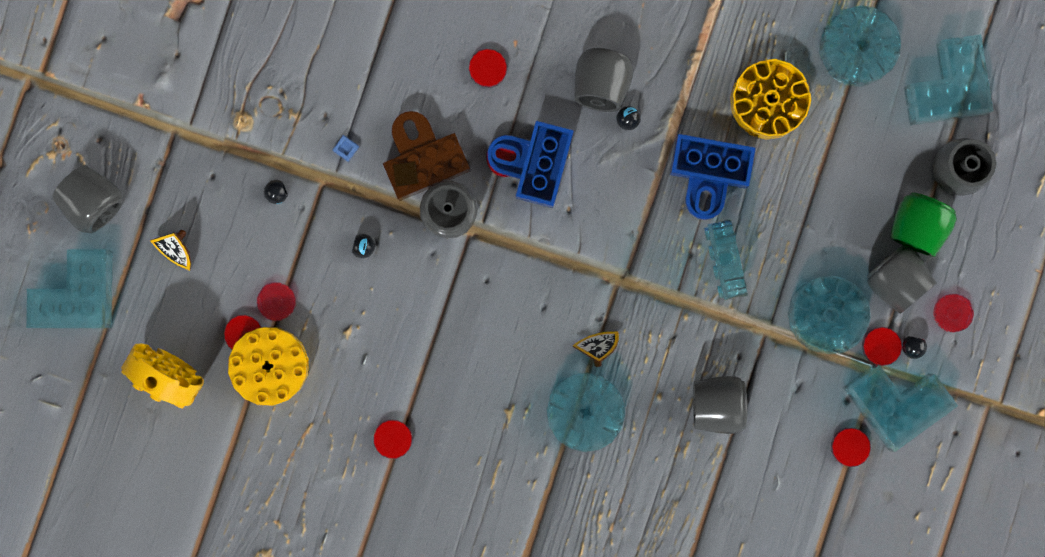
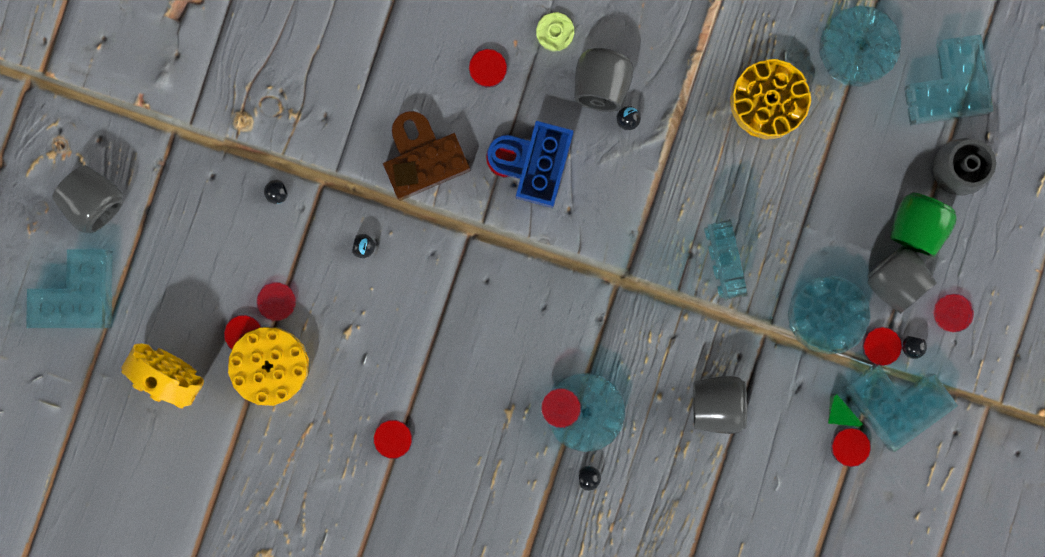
(173, 248): shield -> none
(346, 148): medium blue tile -> none
(451, 223): dark grey piece -> none
(555, 31): none -> yellowish green tile
(561, 408): none -> clear pink tile
(589, 478): none -> black piece
(598, 346): shield -> none
(710, 168): blue brick -> none
(840, 413): none -> green slope

